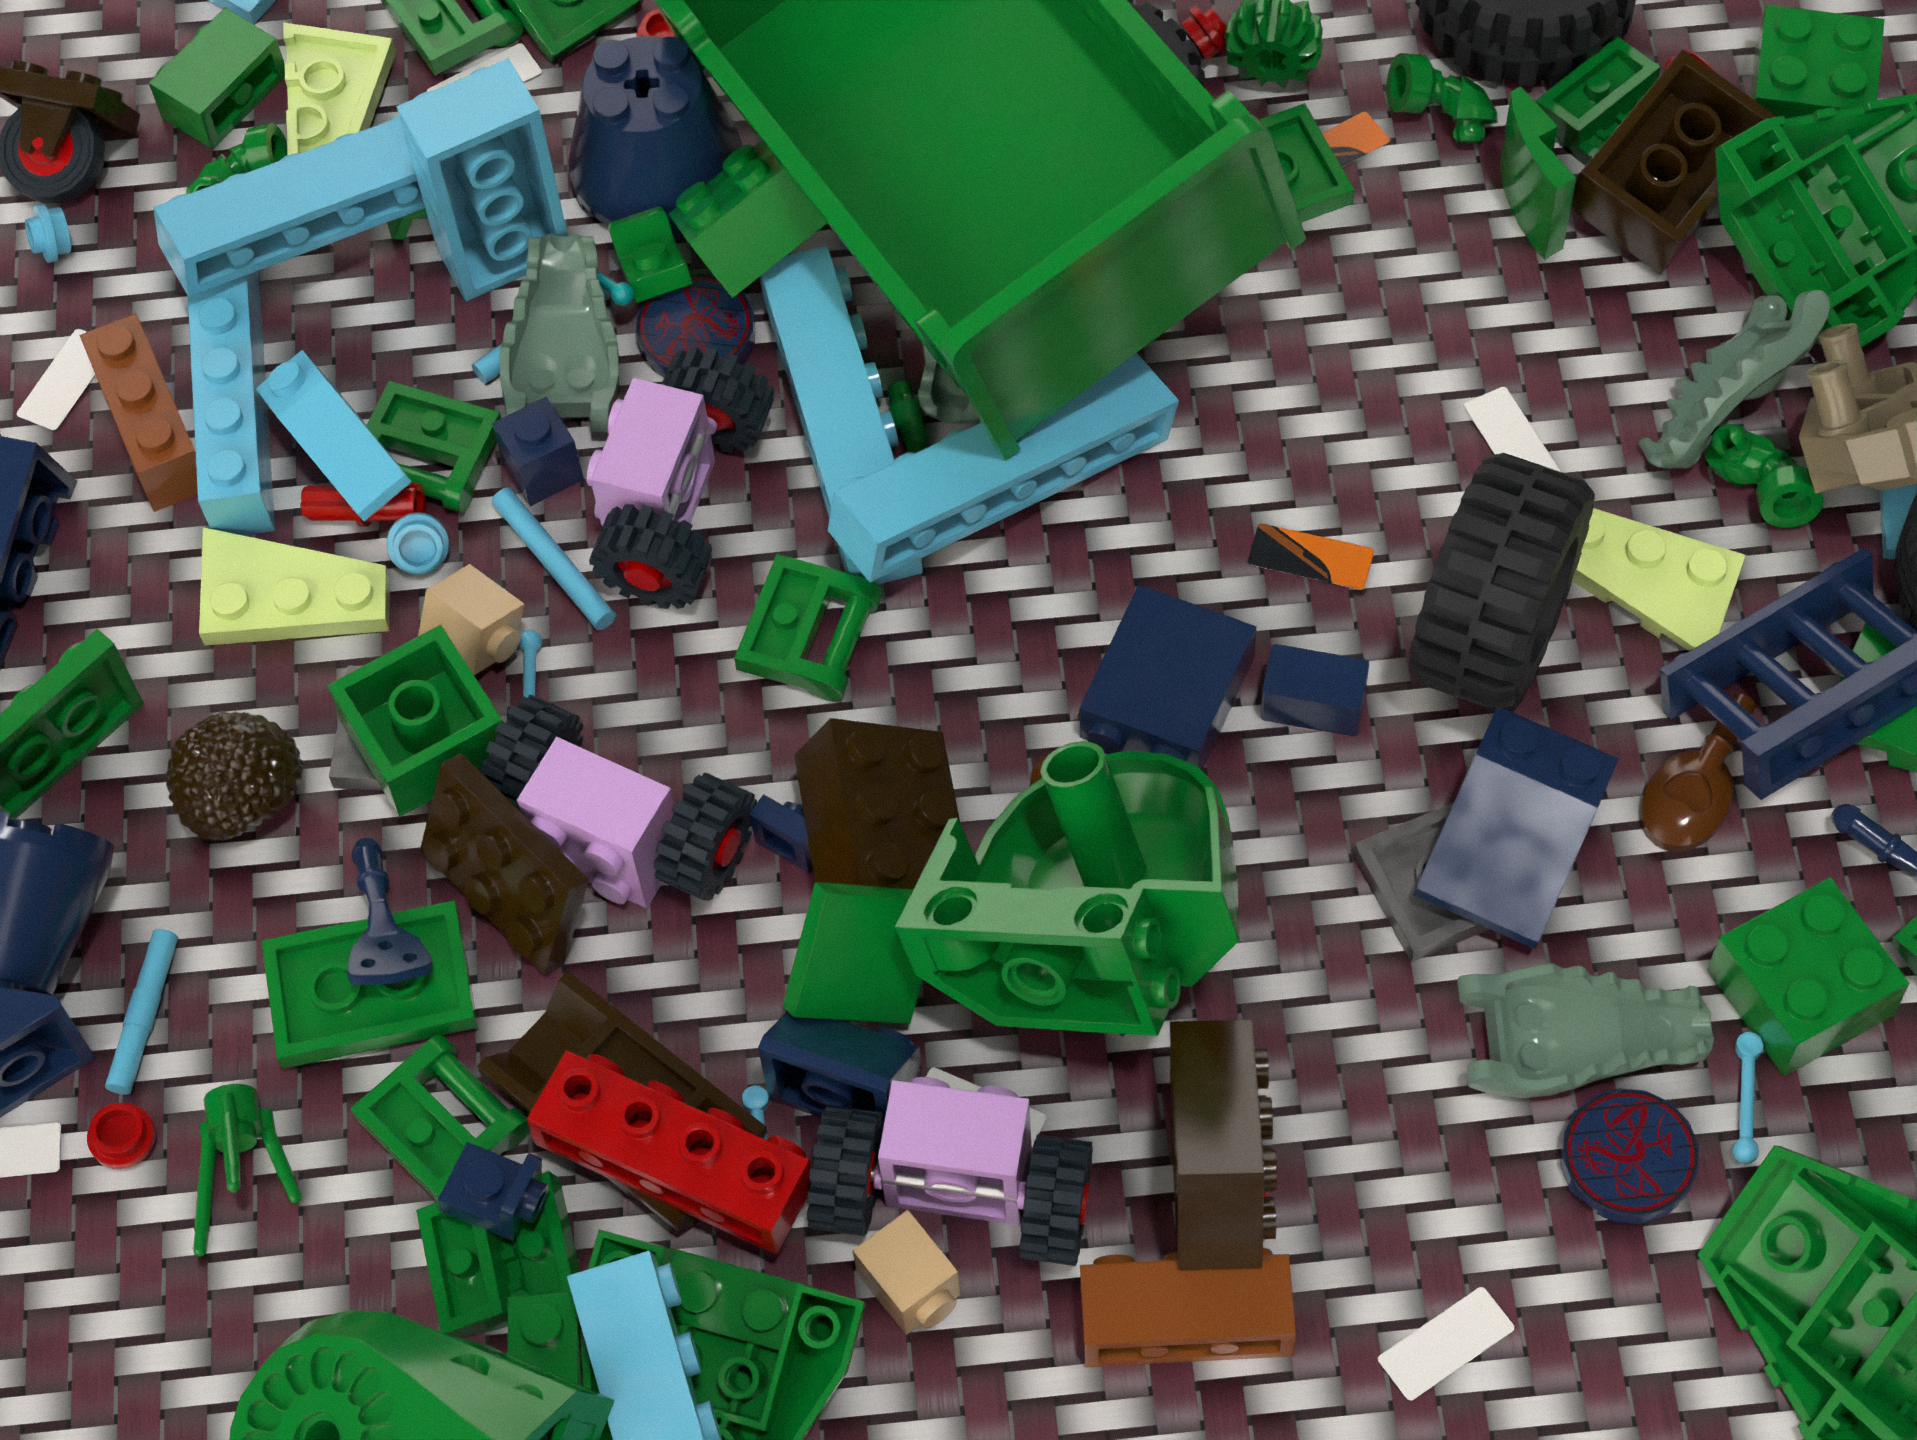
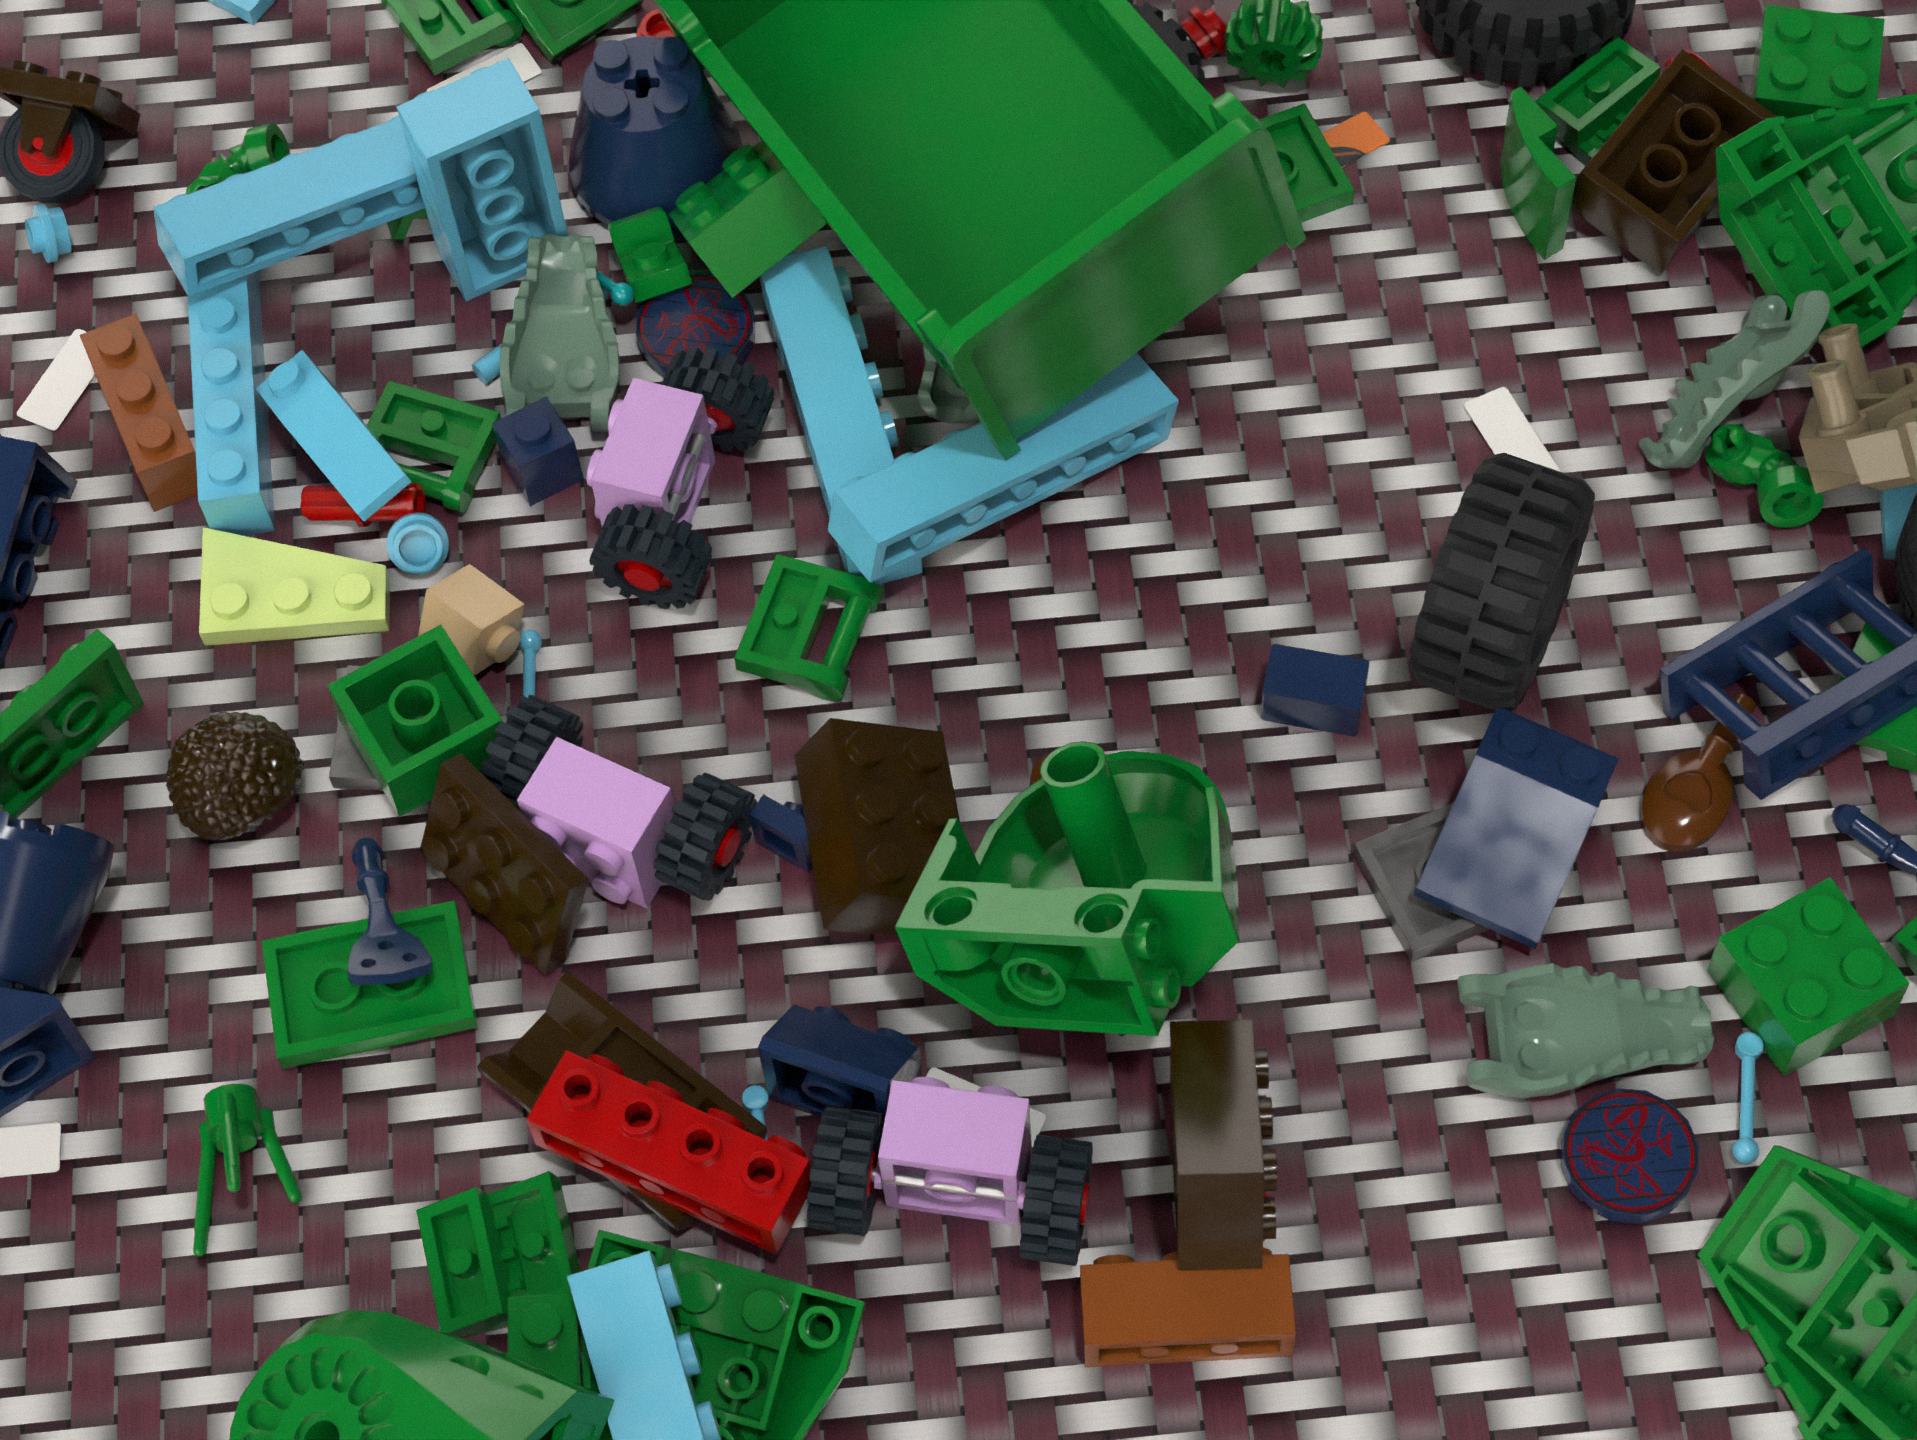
(121, 1135): red plate -> none
(141, 1012): medium azure piece -> none
(218, 78): green brick -> none
(332, 83): yellowish green wing -> none
(420, 1130): green plate -> none
(494, 1191): dark blue bracket -> none
(553, 559): medium azure bar -> none
(852, 957): green tile -> none
(907, 416): green piece -> none
(908, 1274): tan brick -> none
(1167, 679): dark blue brick -> none
(1311, 556): sticker -> none
(1415, 84): green arm -> none
(1446, 1343): white sticker -> none
(1659, 576): yellowish green wing -> none

